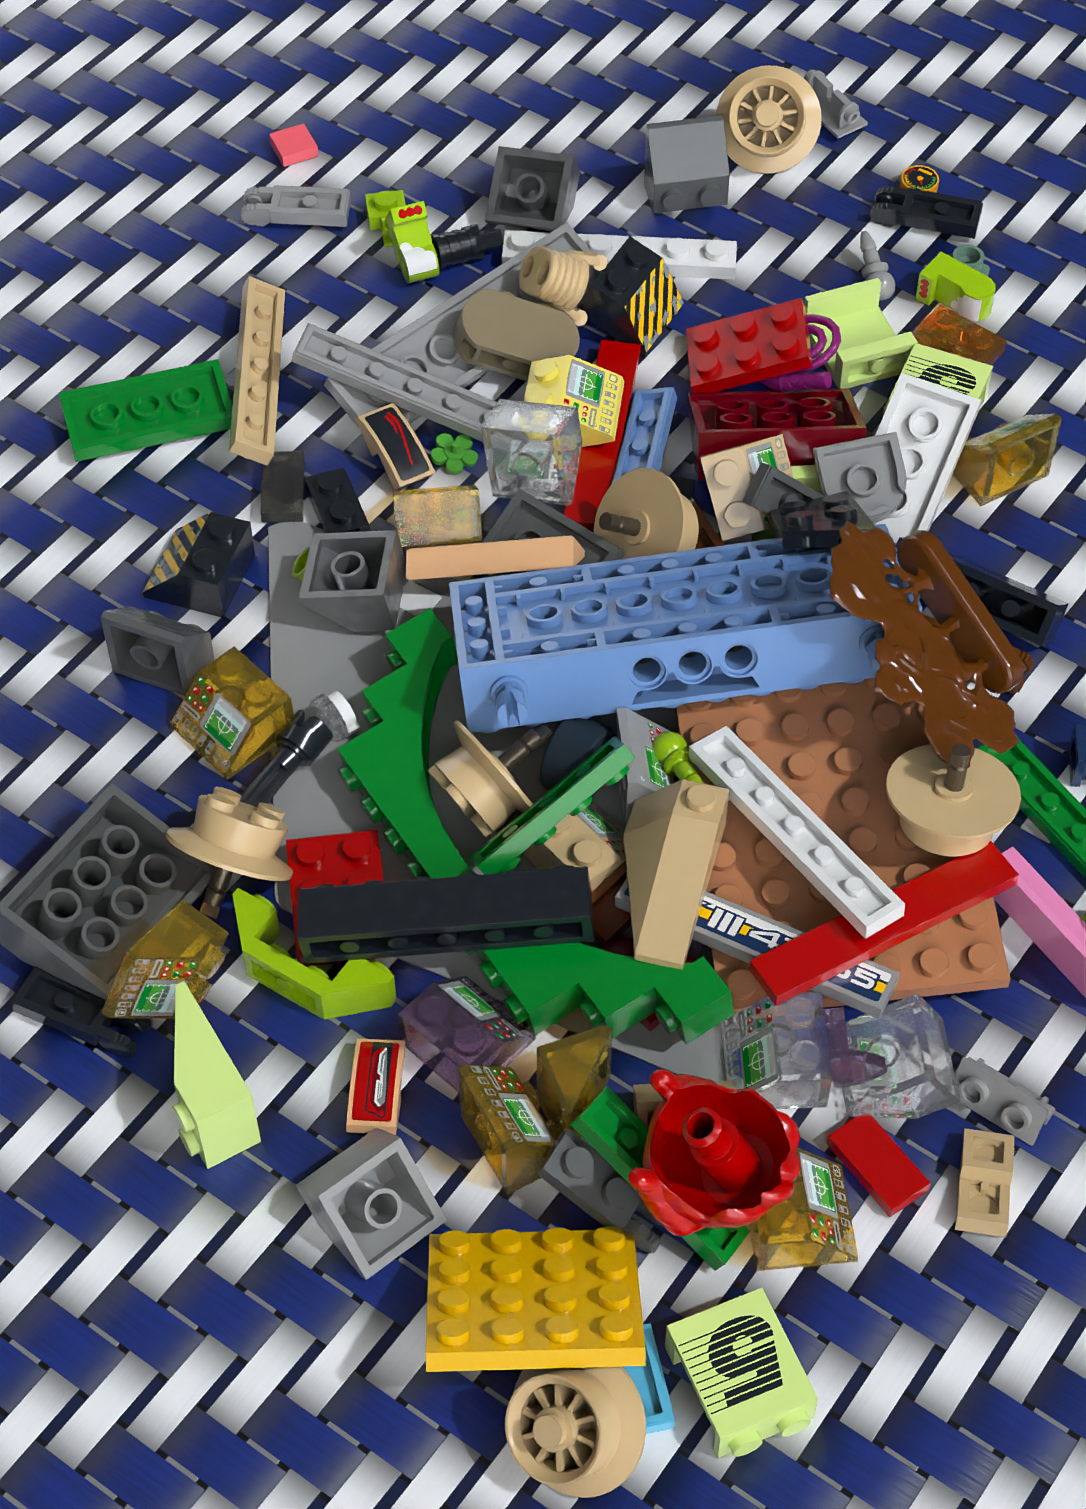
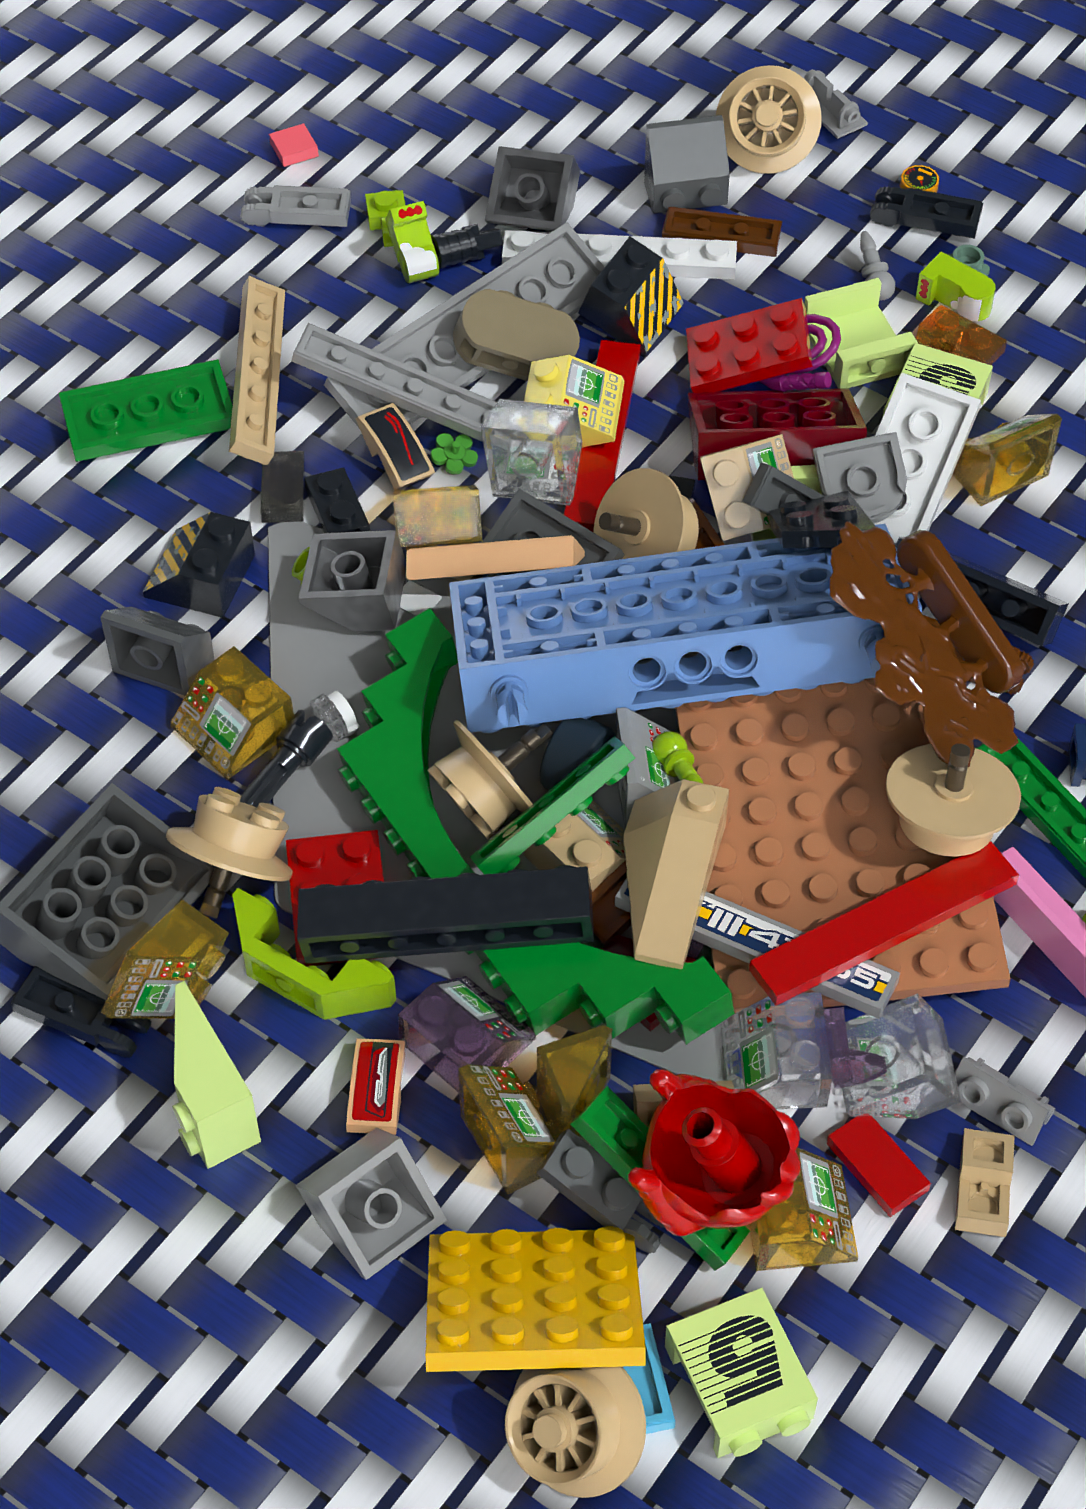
(559, 277): tan piece -> none
(646, 430): medium blue tile -> none
(752, 234): none -> reddish brown tile
(797, 832): white plate -> none

